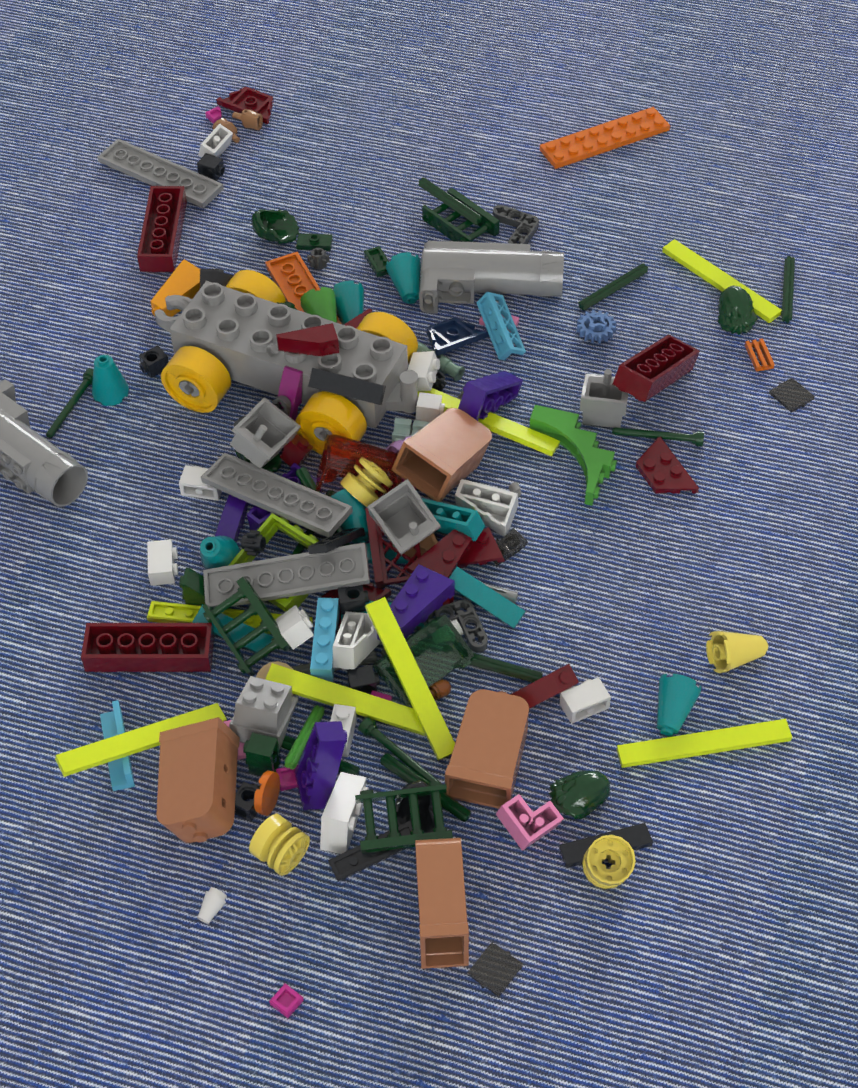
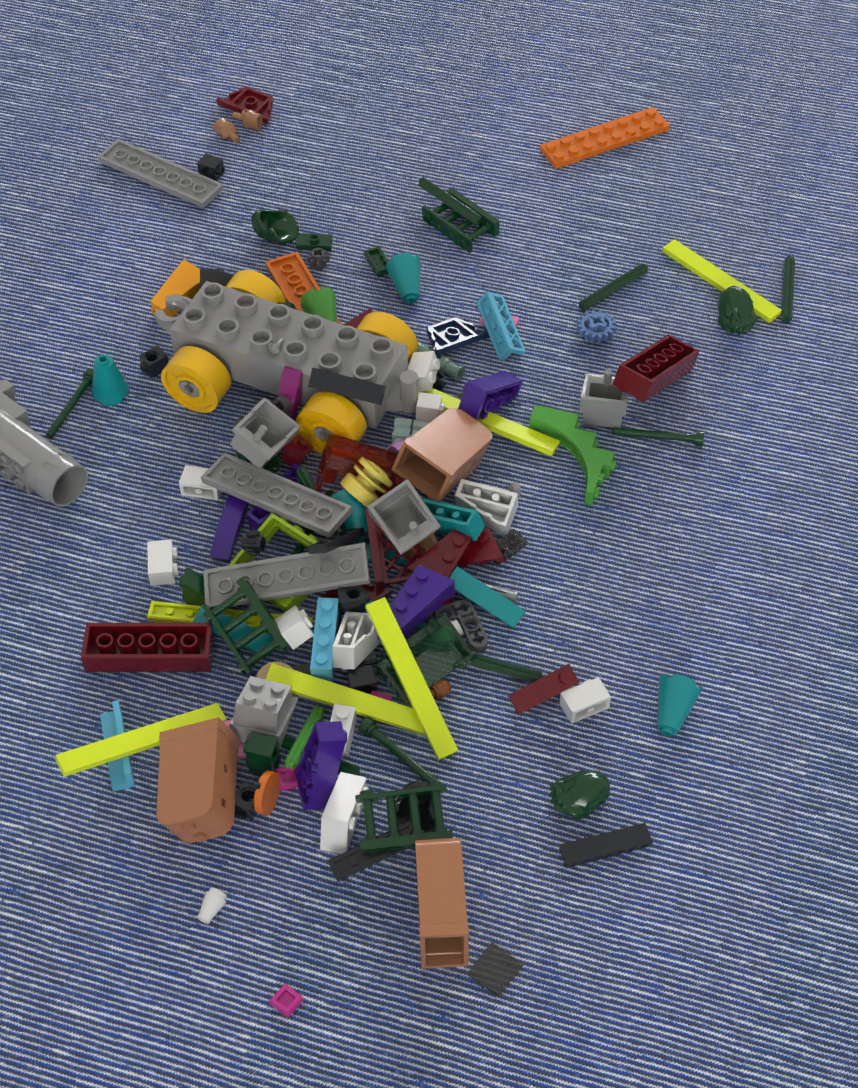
(162, 229): dark red brick -> none
(214, 114): dark pink tile -> none
(216, 142): white brick -> none
(218, 551): teal cone -> none
(279, 844): light yellow wheel -> none
(310, 341): dark red slope -> none
(349, 300): teal cone -> none
(409, 776): dark green axle -> none
(460, 269): light grey piece -> none
(488, 749): nougat piece -> none
(526, 224): dark grey beam -> none
(526, 825): bright pink brick -> none
(618, 854): light yellow wheel -> none
(664, 471): dark red wing -> none
(703, 743): neon yellow tile -> none
(733, 649): light yellow cone -> none
(759, 345): orange tile -> none
(791, 395): clear smoke piece -> none

